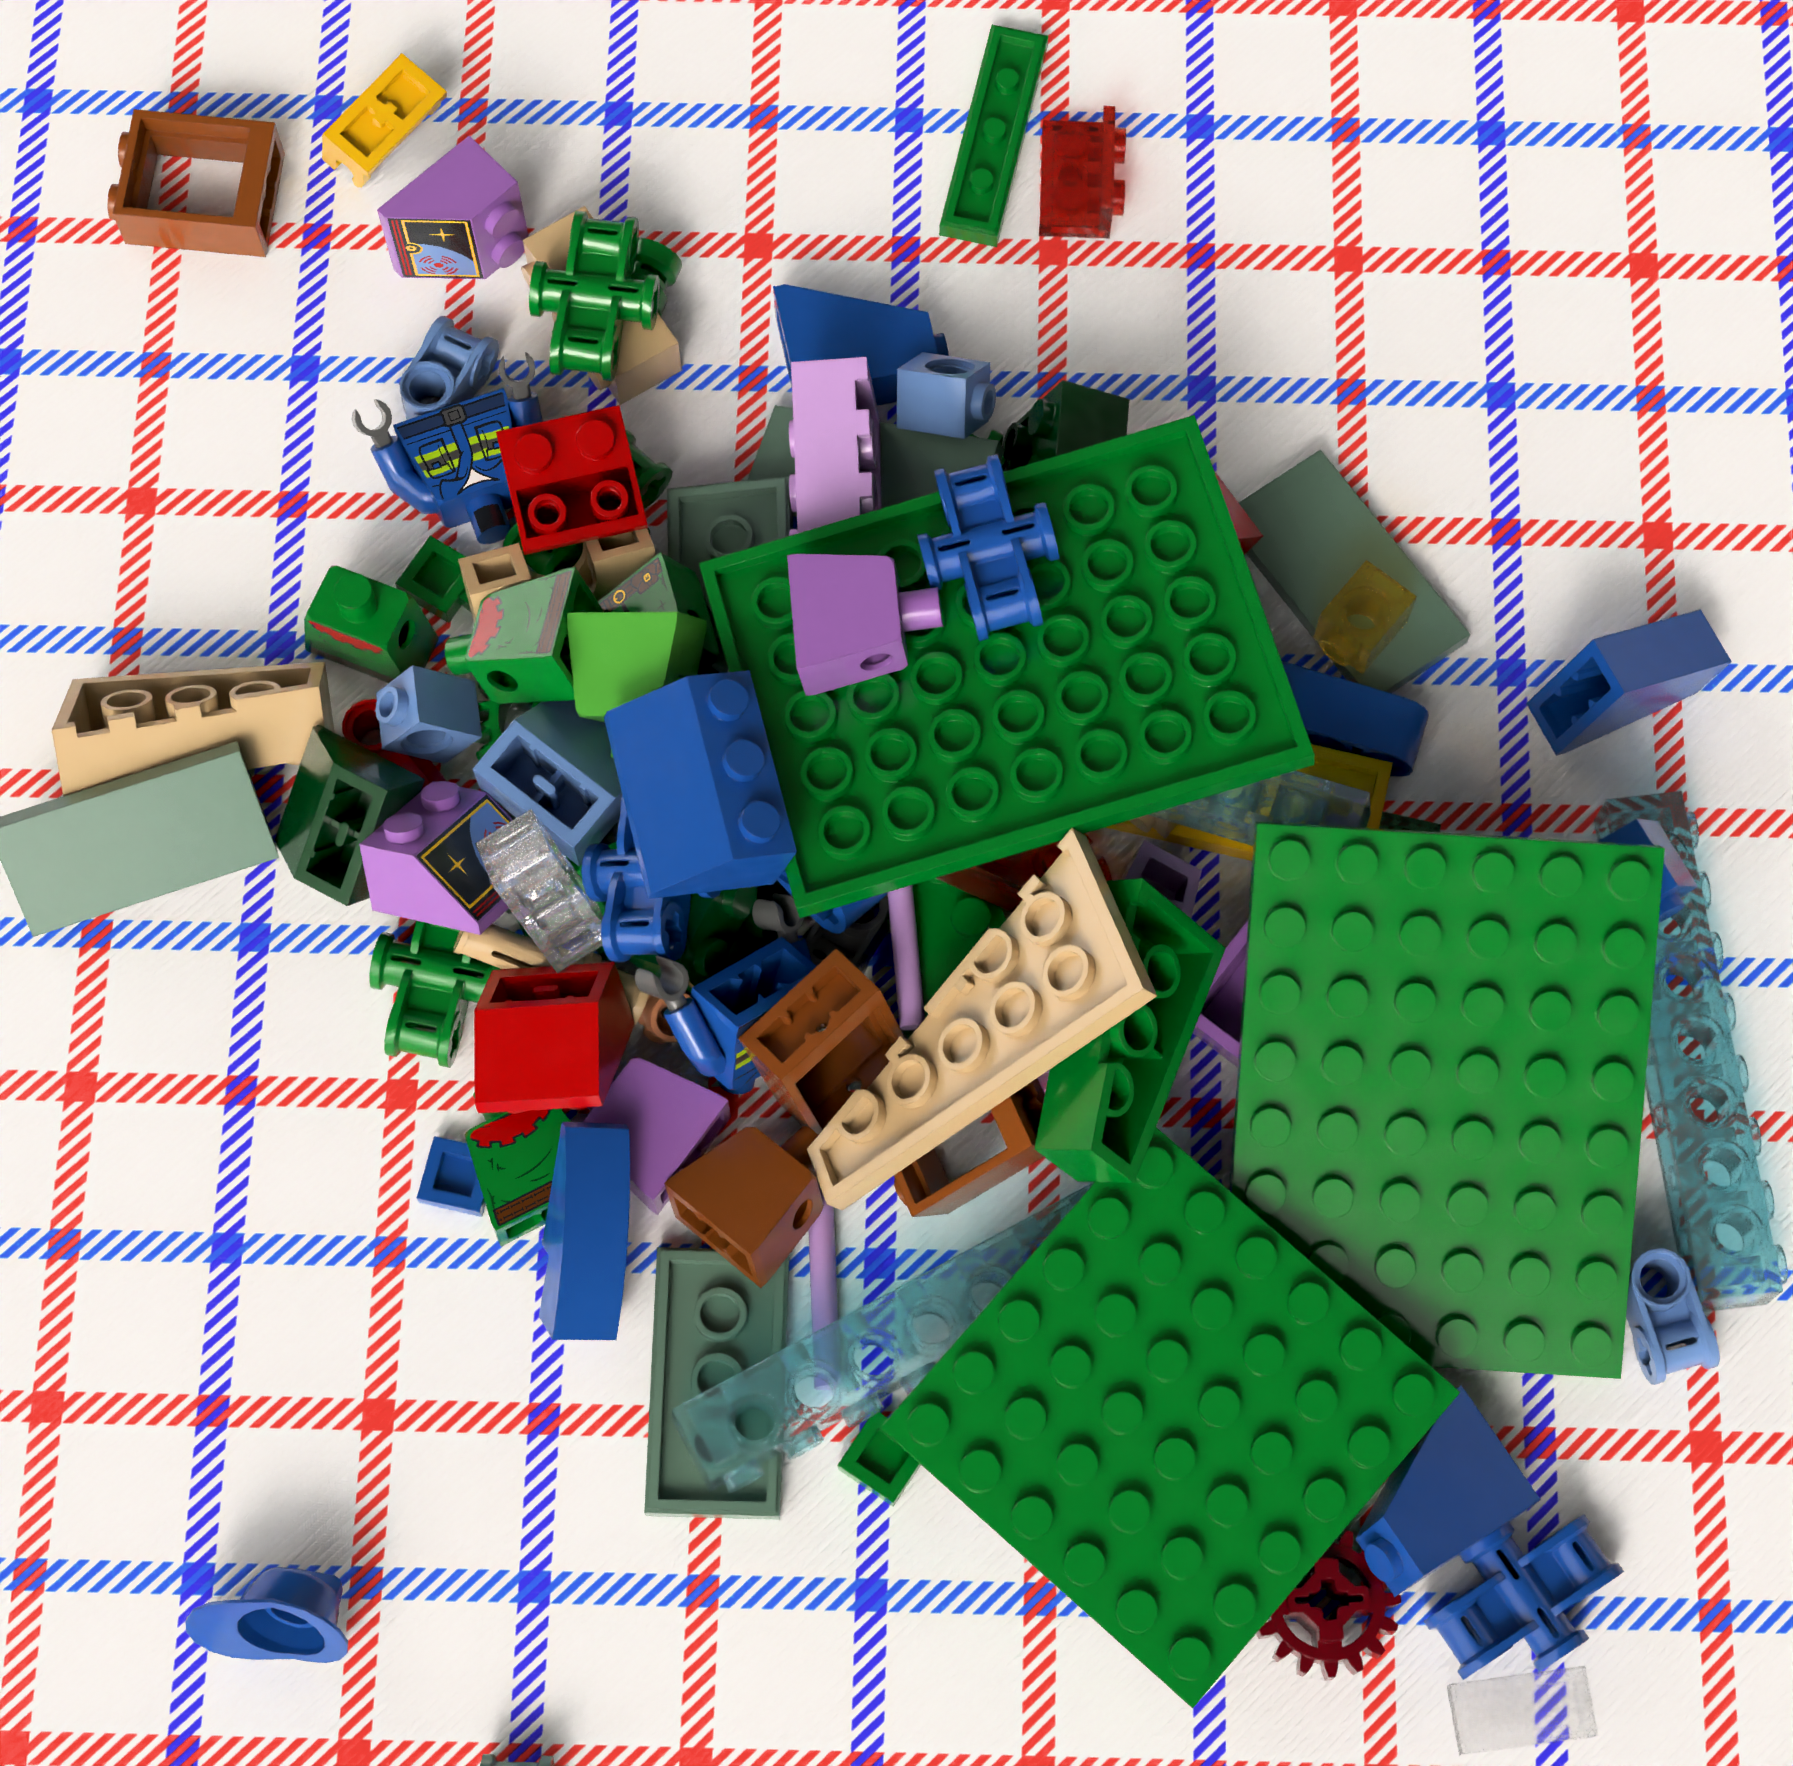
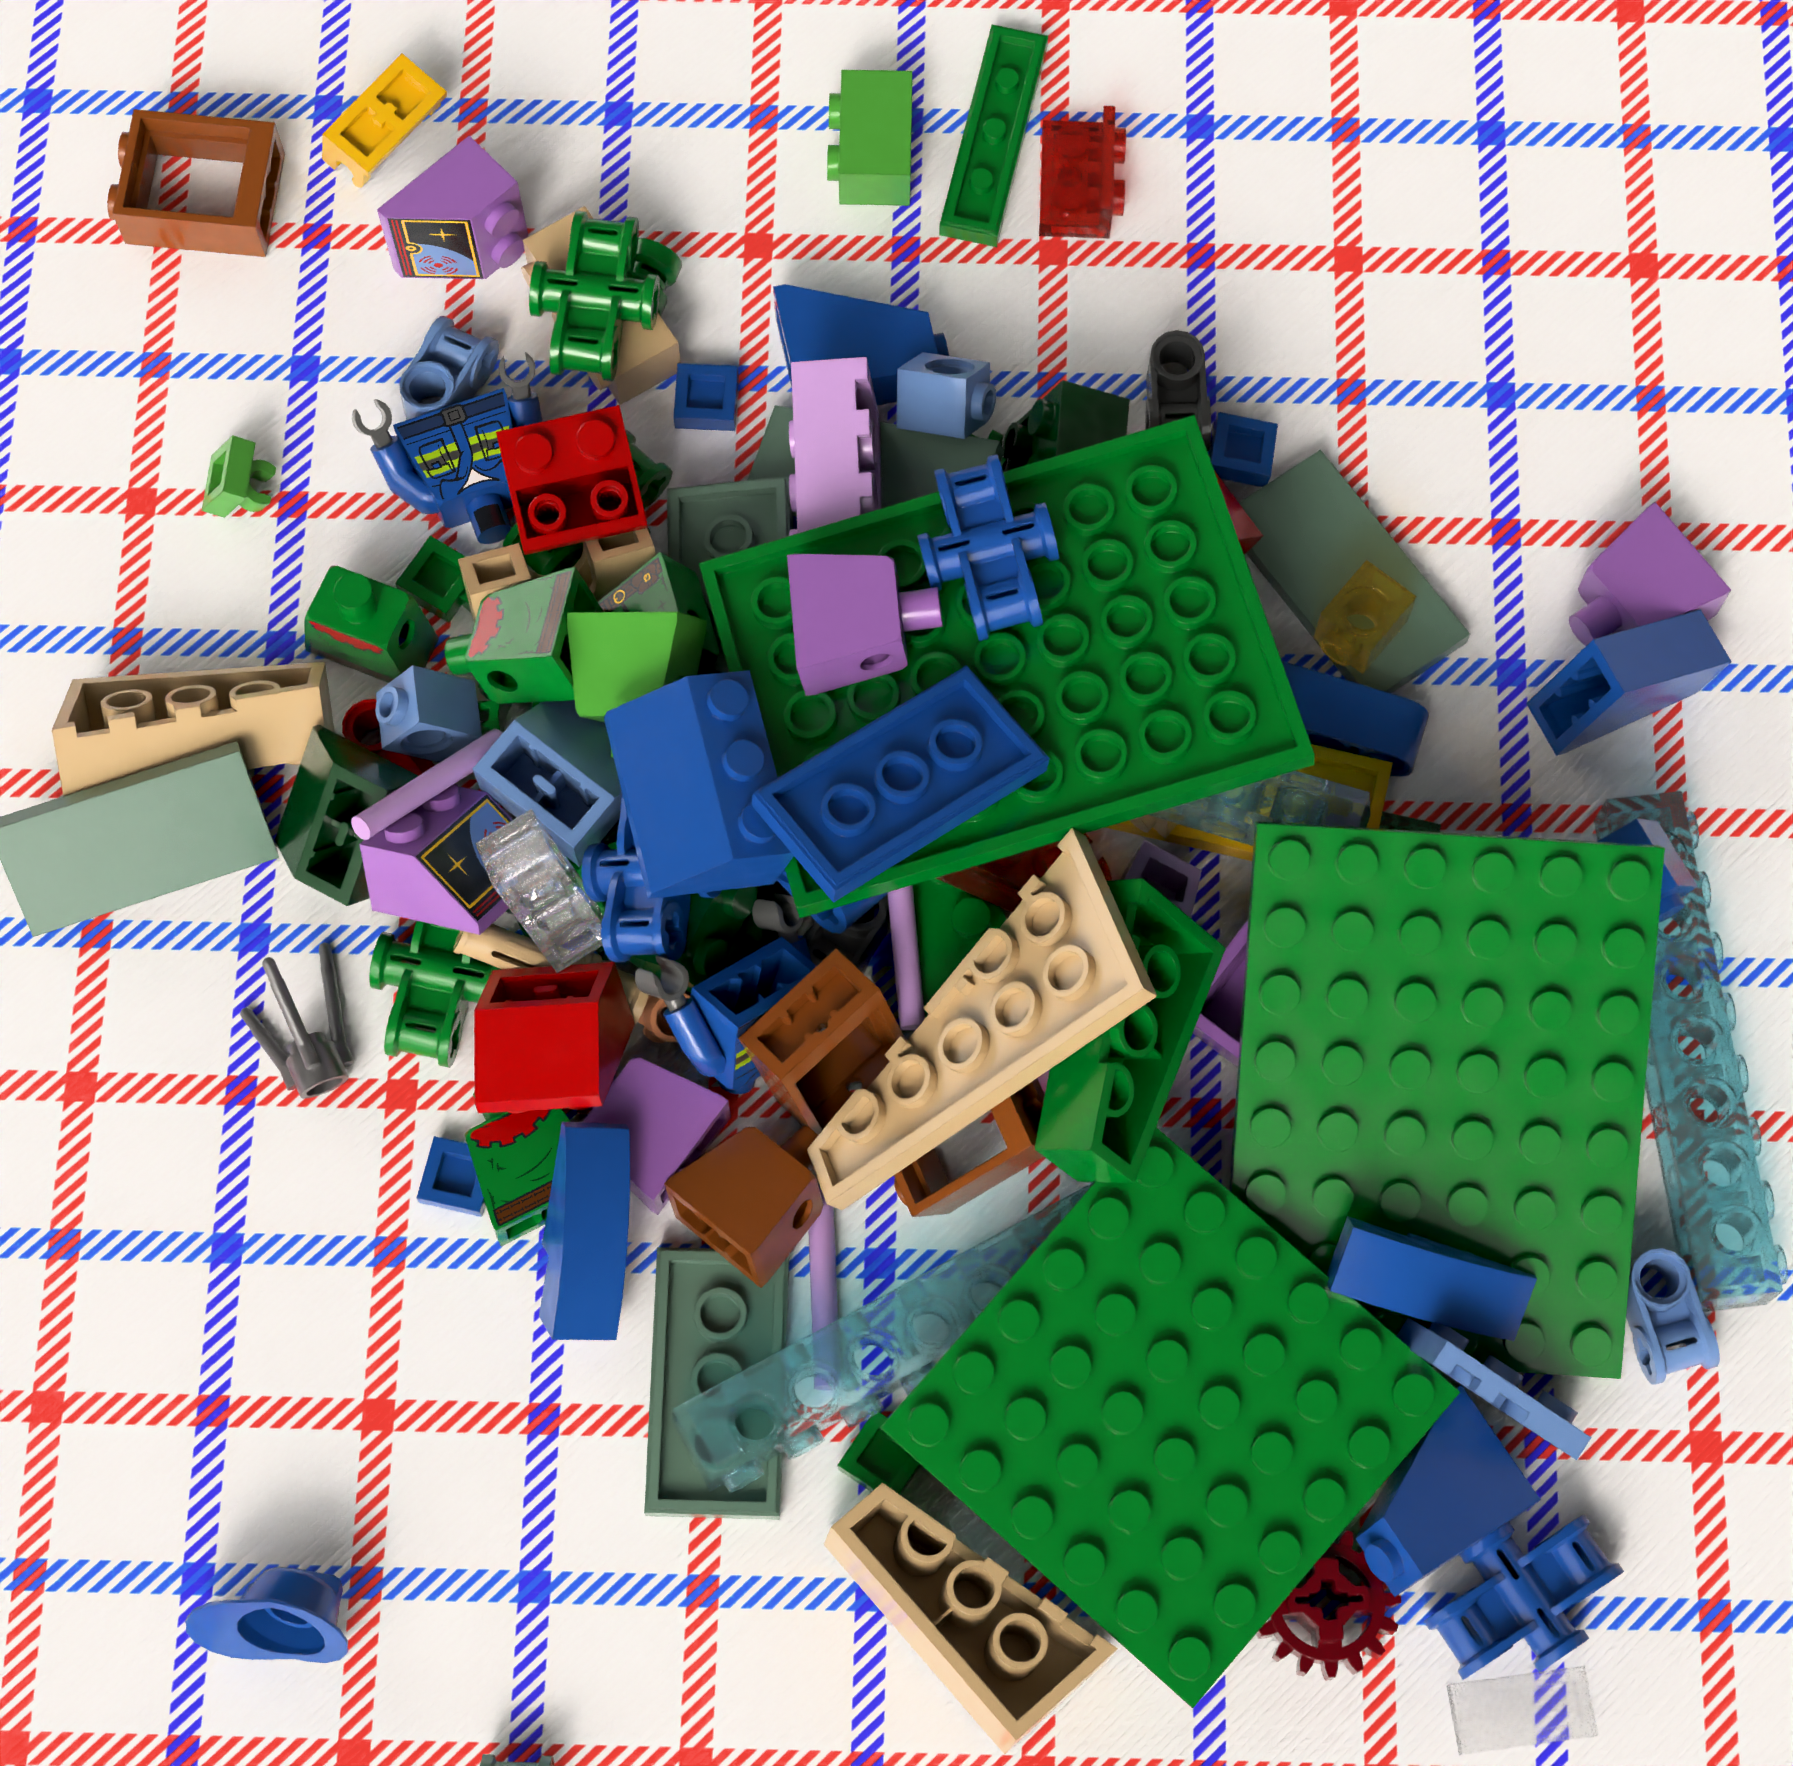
(230, 477): none -> bright green tile
(313, 1062): none -> flat silver plant
(422, 787): none -> lavender bar
(706, 397): none -> blue tile
(873, 137): none -> bright green brick
(899, 783): none -> blue tile
(967, 1619): none -> tan wedge
(1182, 395): none -> dark grey piece
(1243, 449): none -> blue plate
(1429, 1280): none -> blue slope
(1496, 1385): none -> medium blue wing
(1646, 578): none -> medium lavender torso

